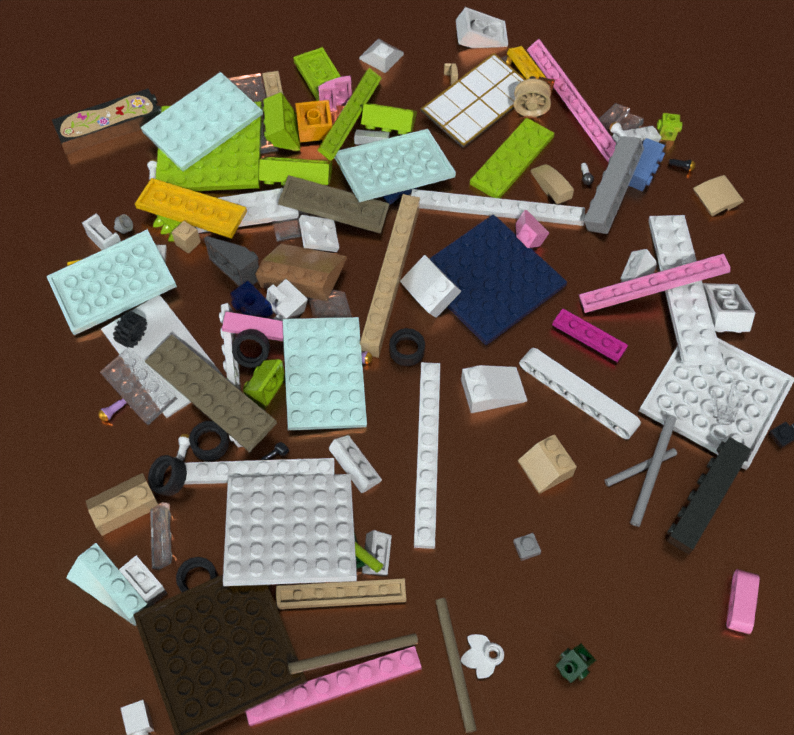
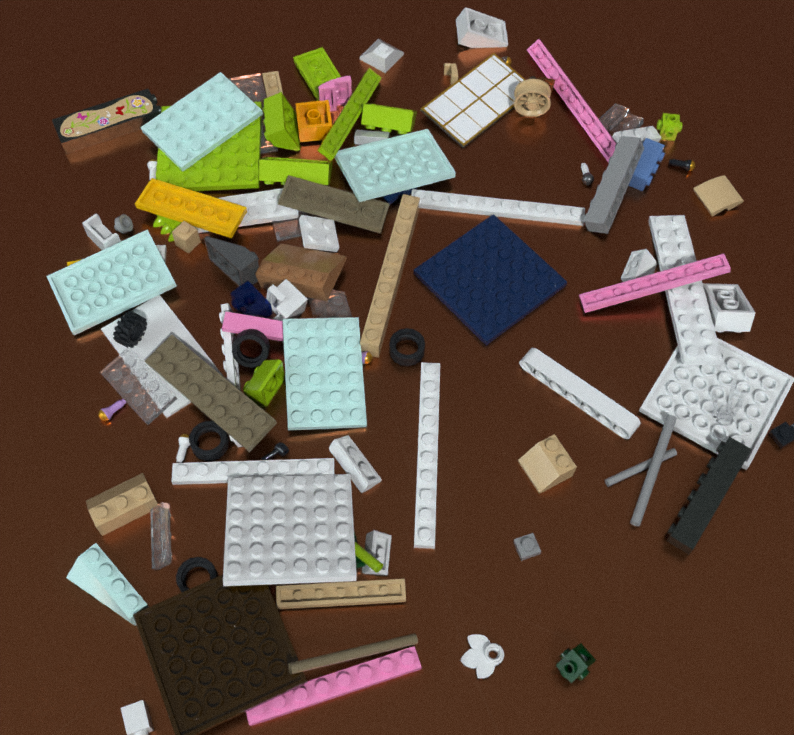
(143, 581): white panel -> none
(157, 472): black tyre -> none
(430, 286): white slope -> none
(456, 667): dark tan piece -> none
(492, 387): white slope -> none
(512, 158): lime plate -> none
(524, 63): yellow plate -> none
(530, 231): bright pink slope -> none
(553, 183): tan slope -> none
(590, 335): dark pink plate -> none
(616, 128): white piece -> none
(743, 601): bright pink beam -> none

